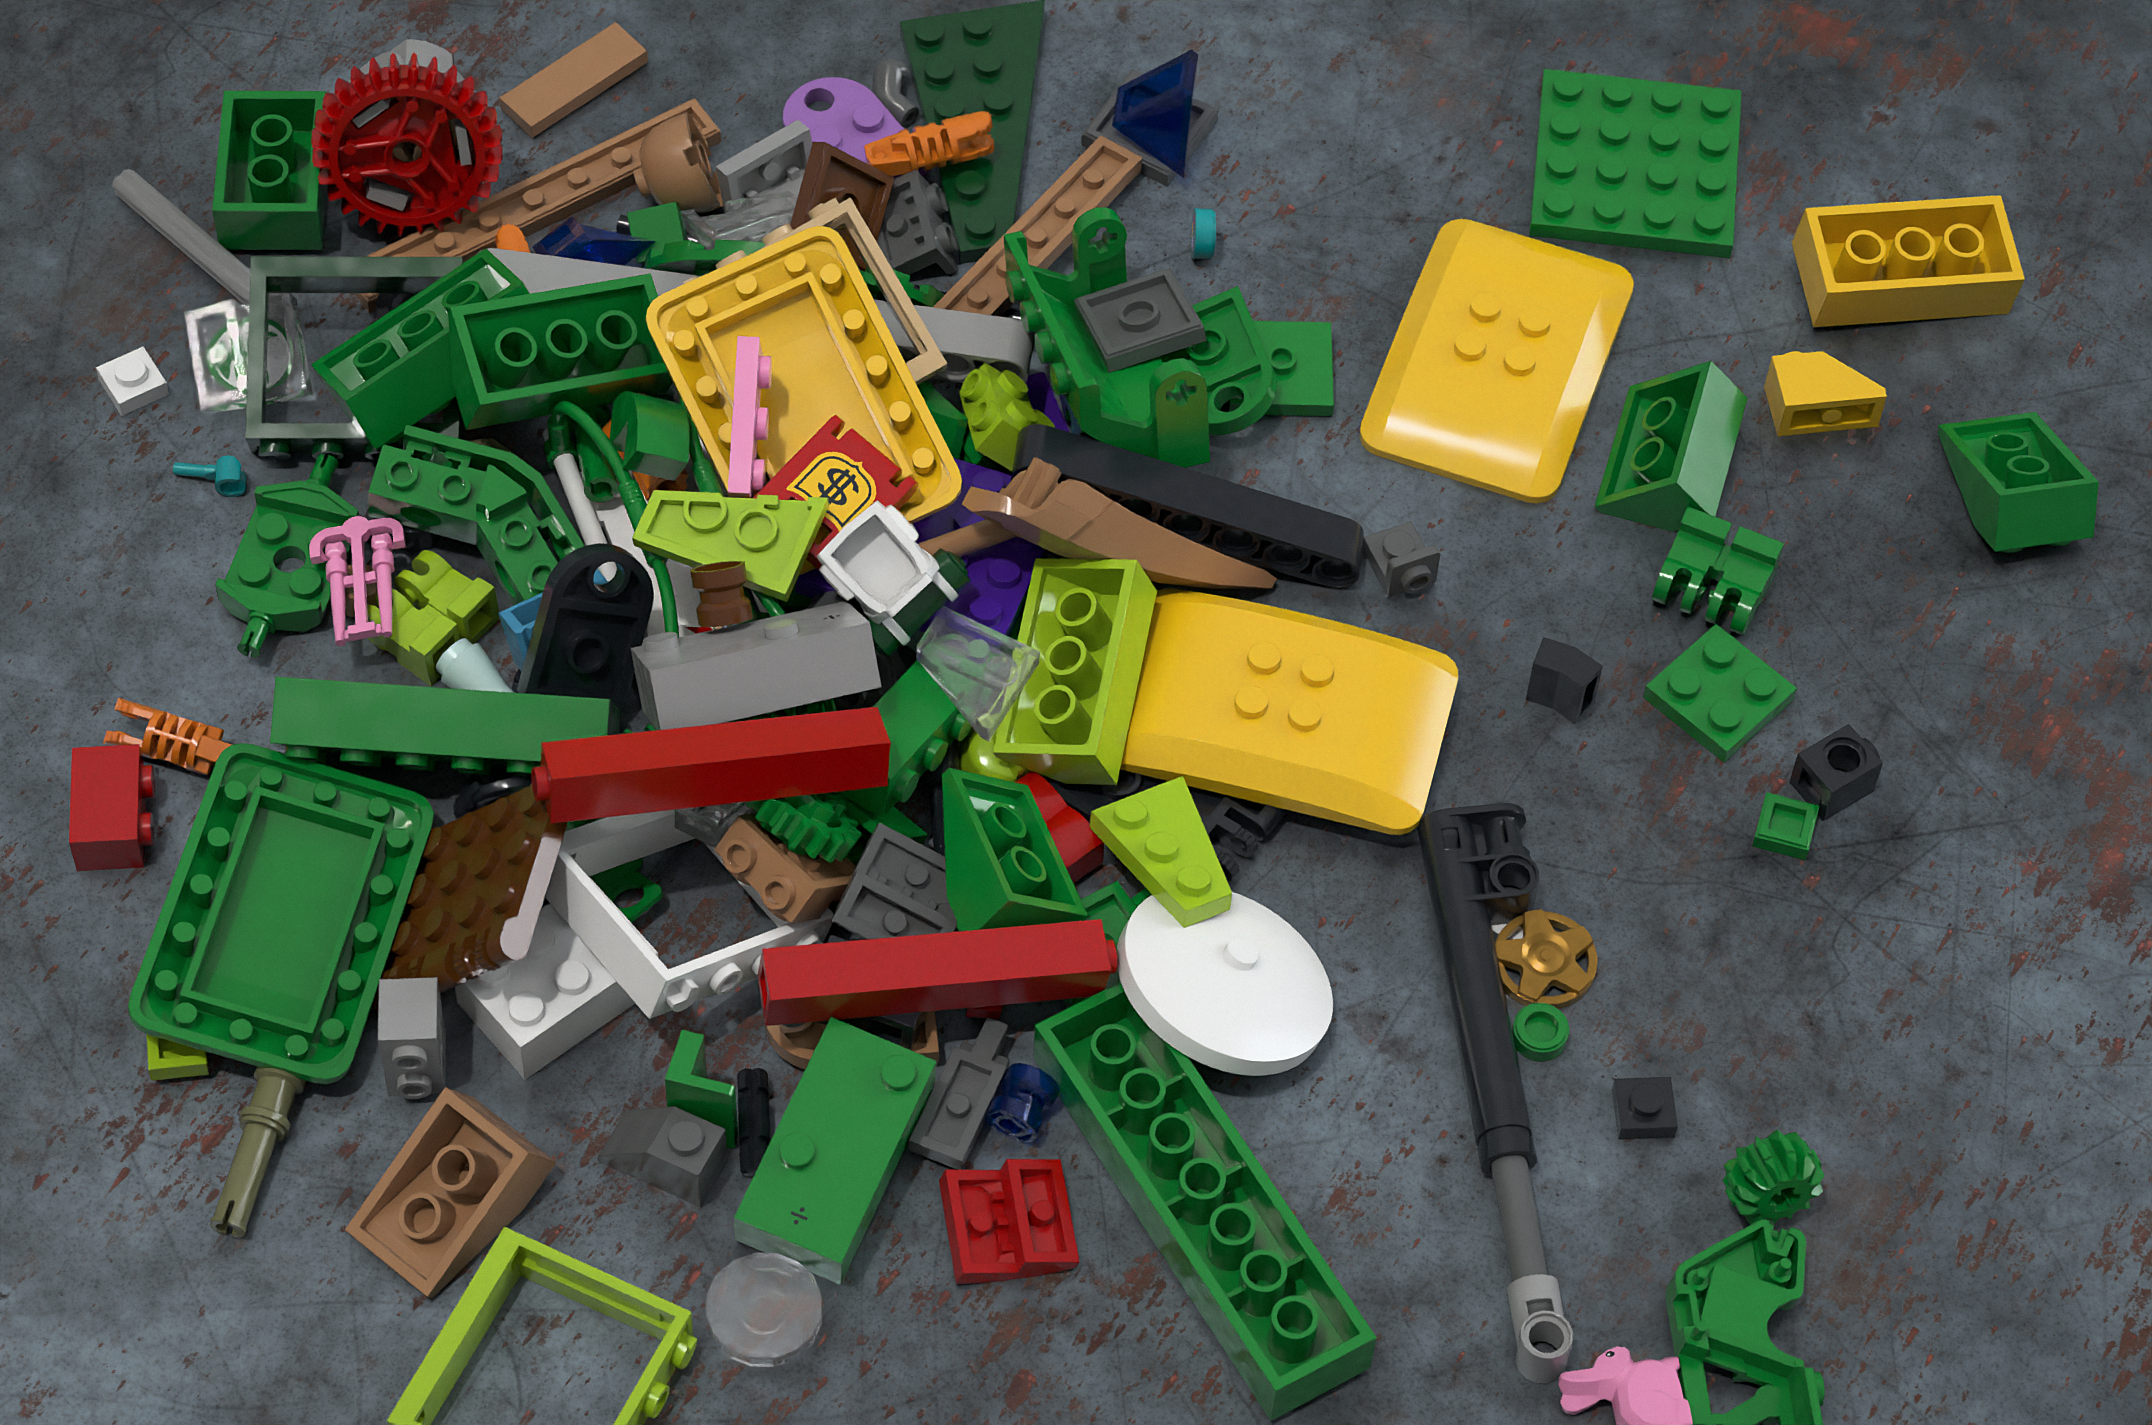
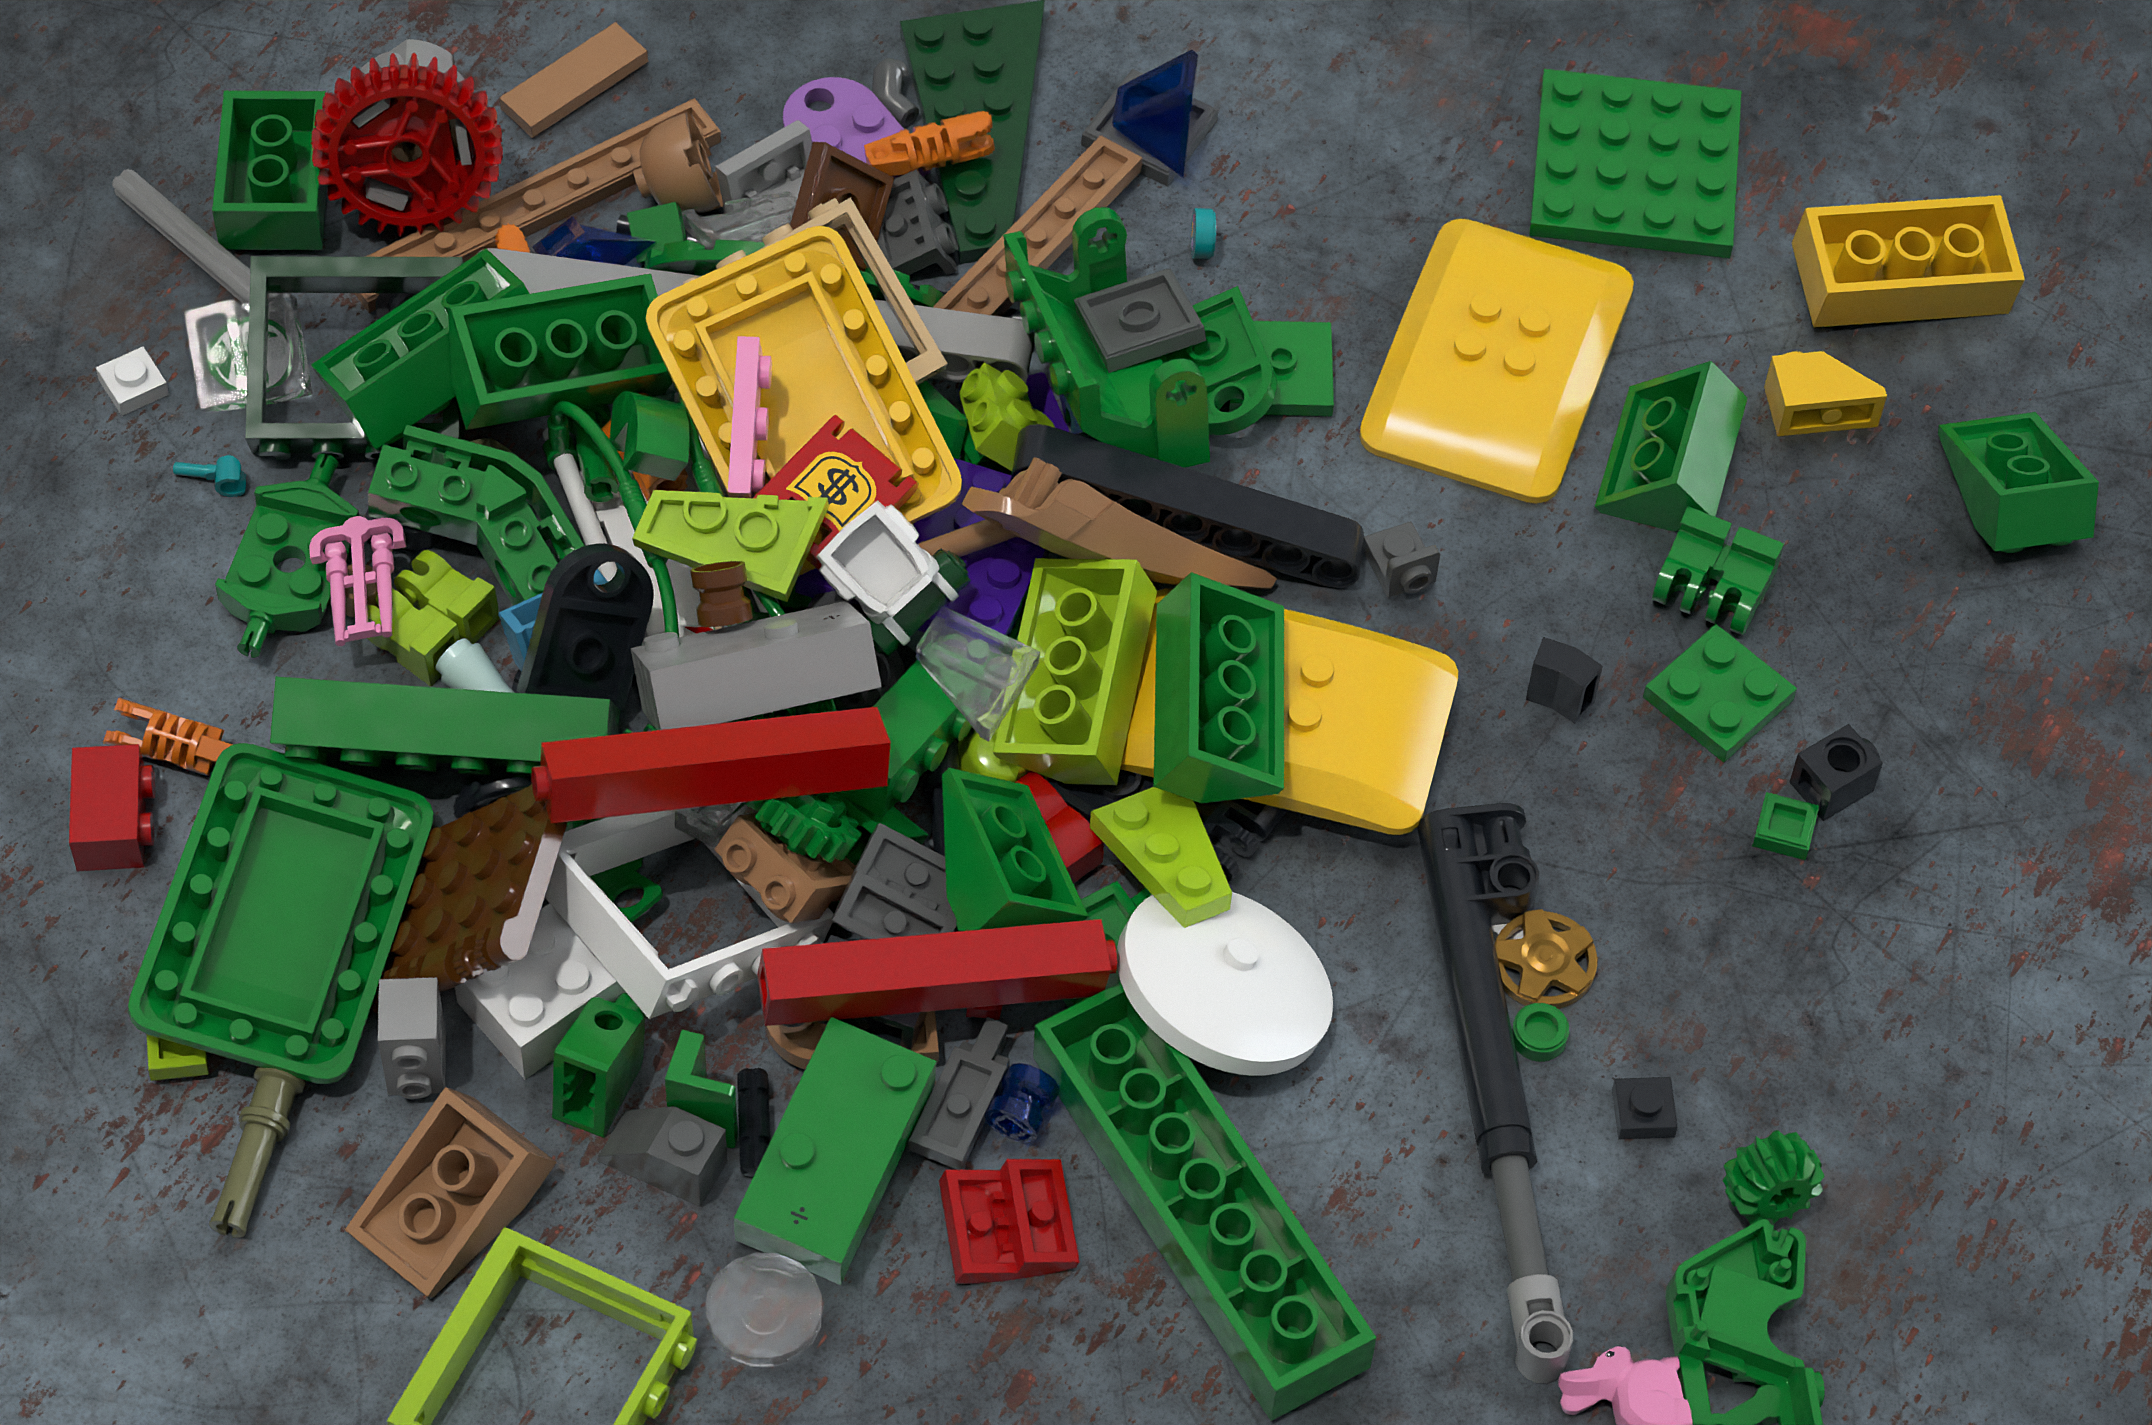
(603, 1041): none -> green torso
(1218, 693): none -> green slope

